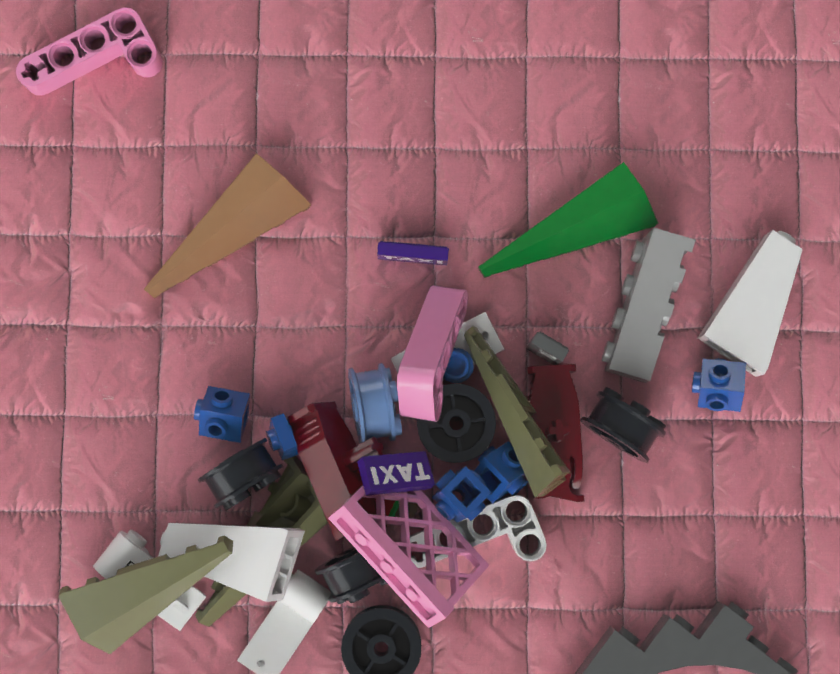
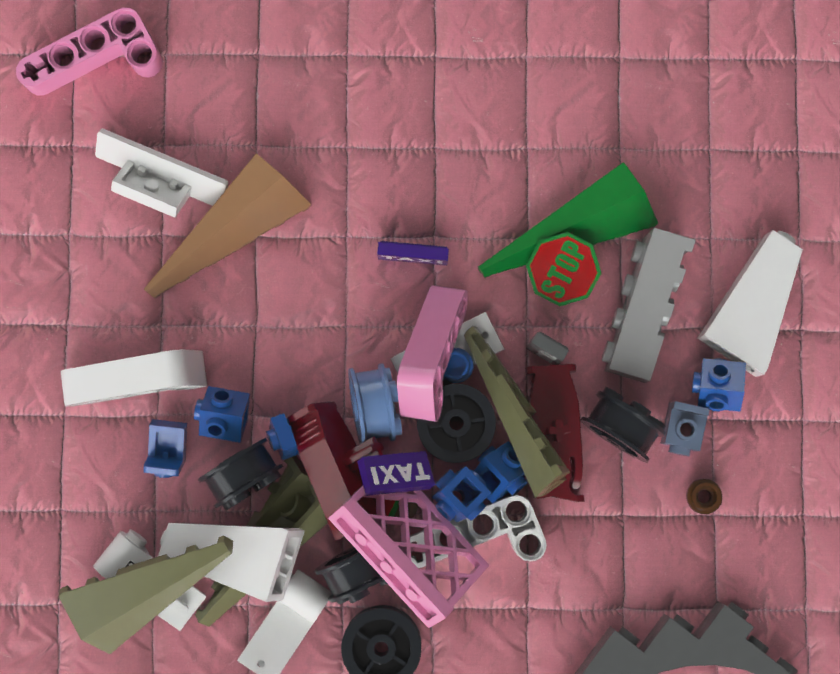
(134, 377): none -> white beam
(154, 176): none -> white bracket
(166, 448): none -> blue bracket
(563, 268): none -> piece
(677, 415): none -> sand blue brick
(715, 496): none -> reddish brown plate

